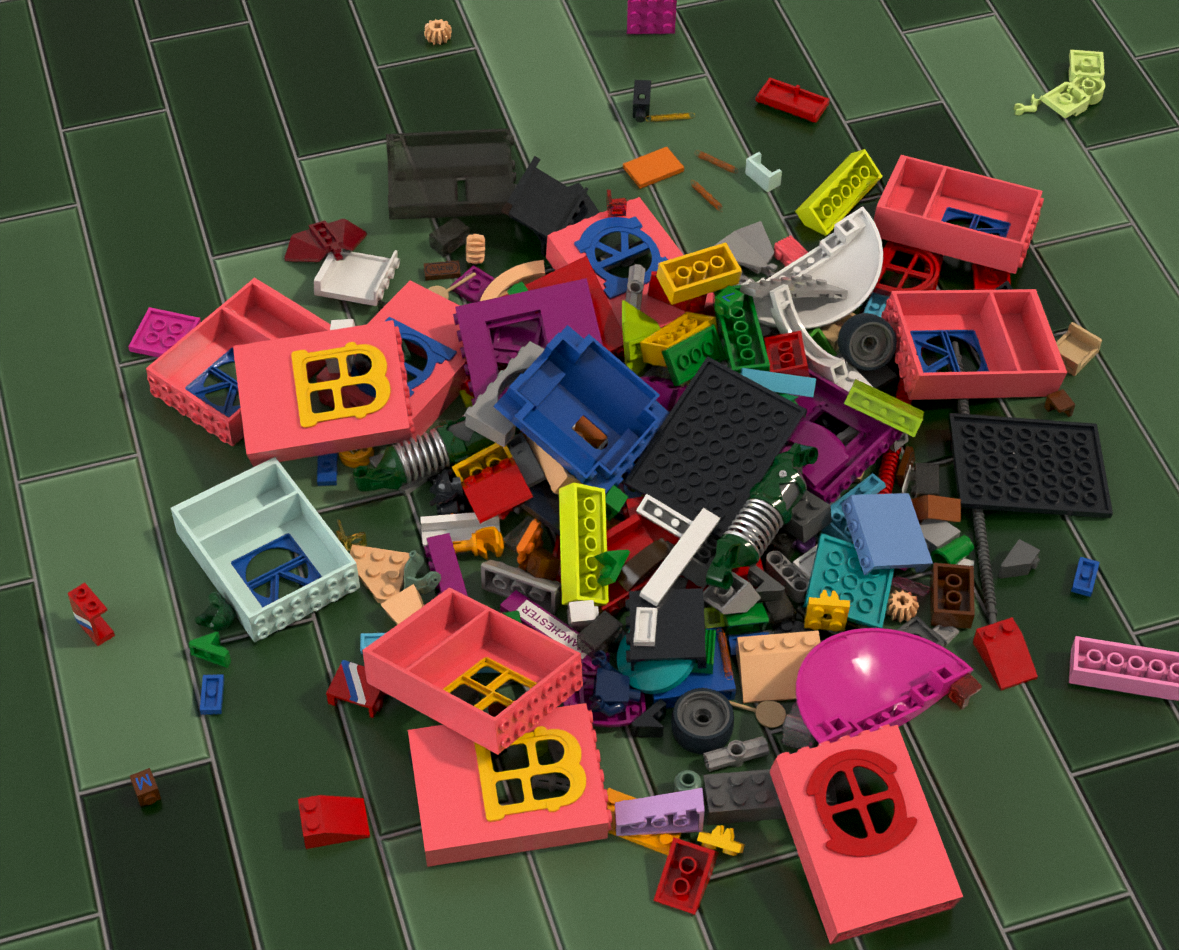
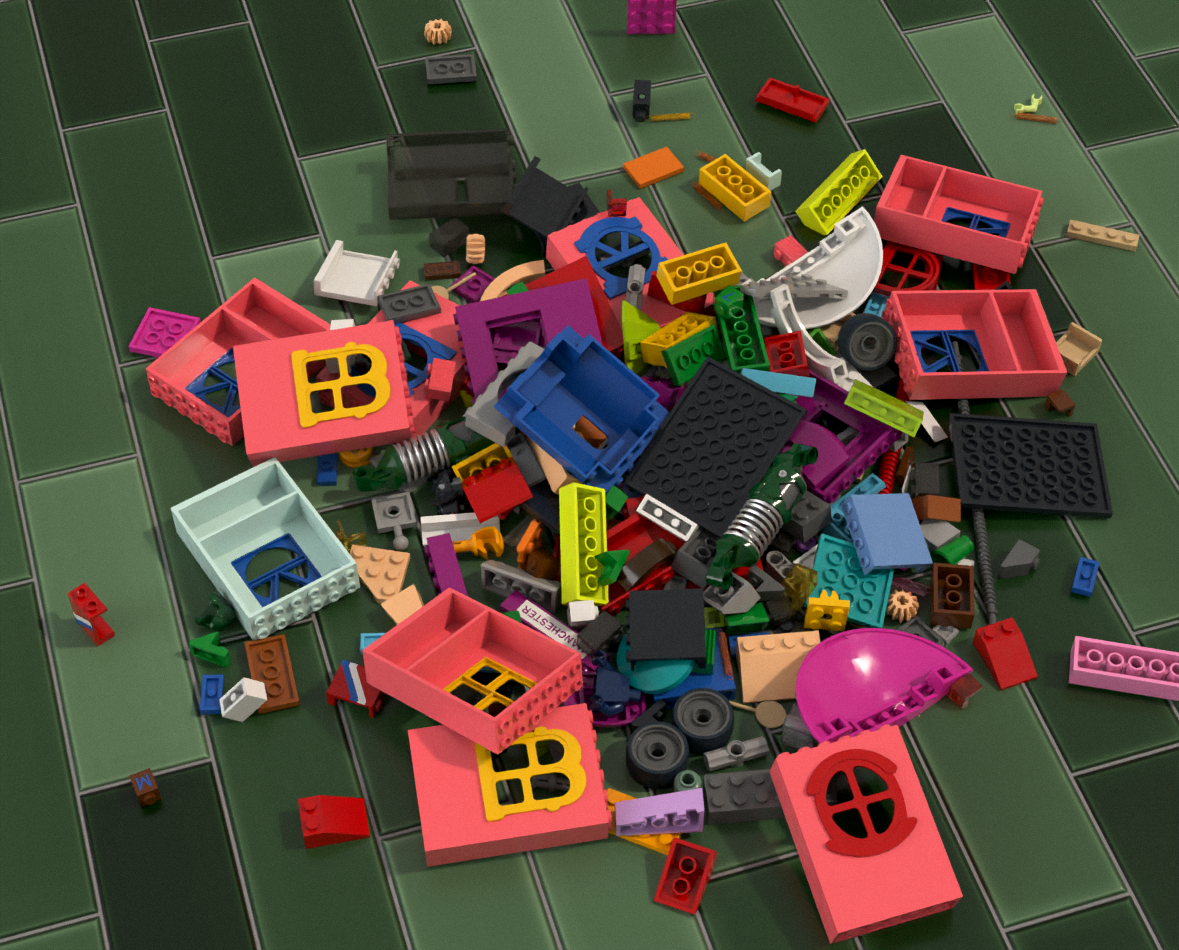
(243, 699): none -> white brick
(271, 664): none -> dark orange plate
(323, 238): dark red panel -> none
(403, 519): none -> light grey plate
(409, 304): none -> dark grey tile
(425, 584): sand green helmet -> none
(440, 380): none -> coral brick
(450, 69): none -> dark grey plate
(506, 689): none -> black tile
(645, 626): white tile -> none
(656, 754): none -> wheel
(679, 557): white tile -> none
(721, 839): yellow piece -> none
(734, 187): none -> yellow brick
(752, 248): light grey panel -> none
(799, 584): none -> clear yellow panel
(929, 422): none -> white sticker
(1036, 117): none -> orange piece
(1084, 84): yellowish green plate -> none
(1103, 235): none -> tan plate

